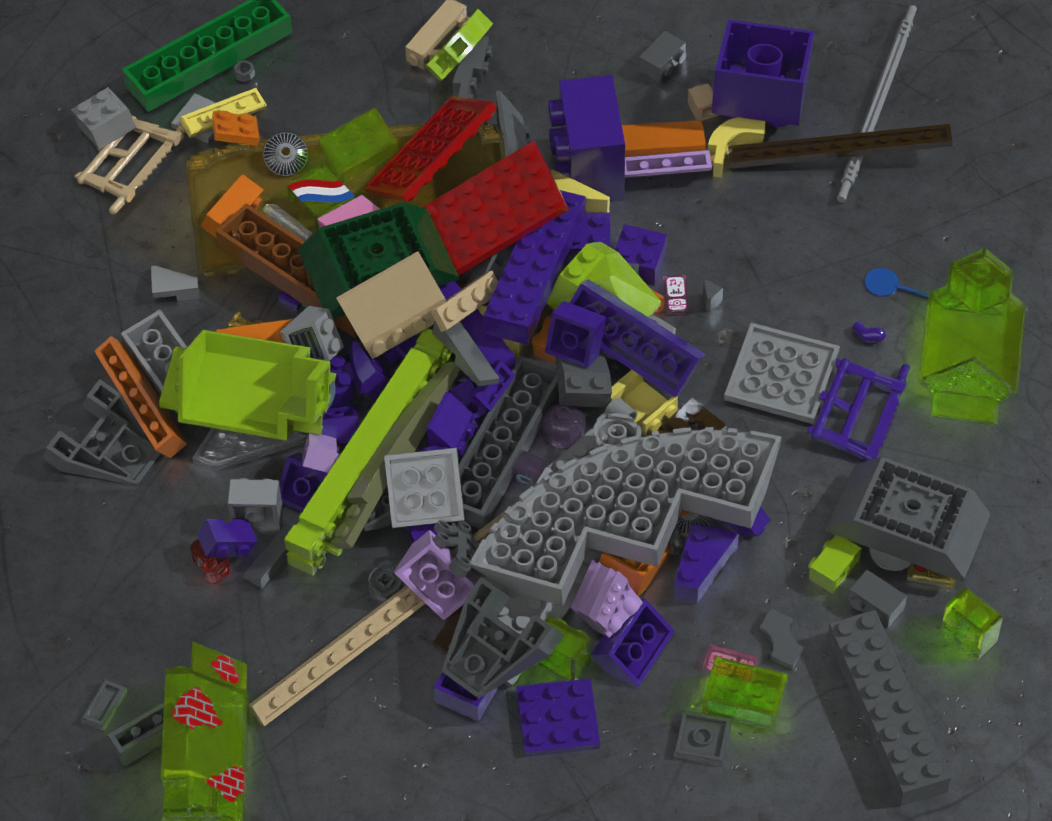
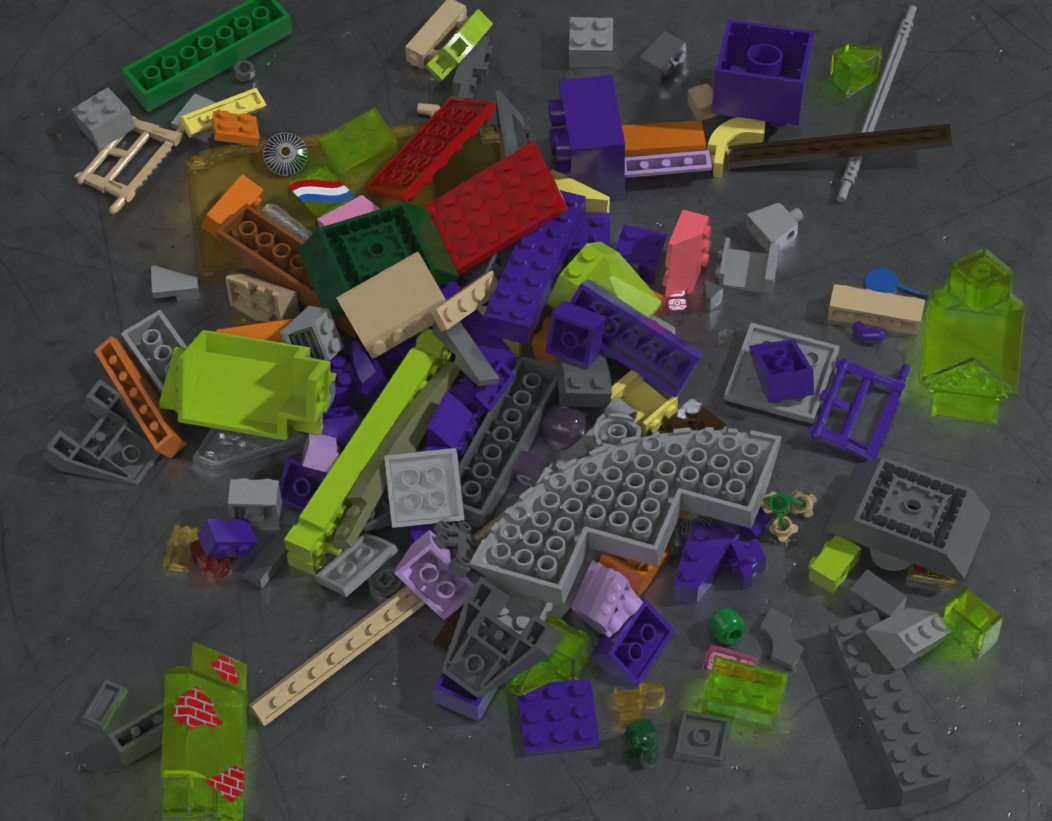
(172, 546): none -> clear yellow tile
(261, 298): none -> tan wedge
(356, 564): none -> light grey tile
(427, 109): none -> tan arm
(532, 679): none -> clear neon green slope
(591, 42): none -> light grey brick
(630, 705): none -> clear yellow piece
(642, 740): none -> dark green piece
(686, 253): none -> coral wedge
(727, 626): none -> green head
(746, 561): none -> dark purple brick
(747, 269): none -> light grey panel
(774, 225): none -> light grey torso
(780, 505): none -> tan plant
(782, 370): none -> dark purple slope
(855, 68): none -> clear neon green slope
(876, 309): none -> tan brick
(908, 635): none -> light grey slope

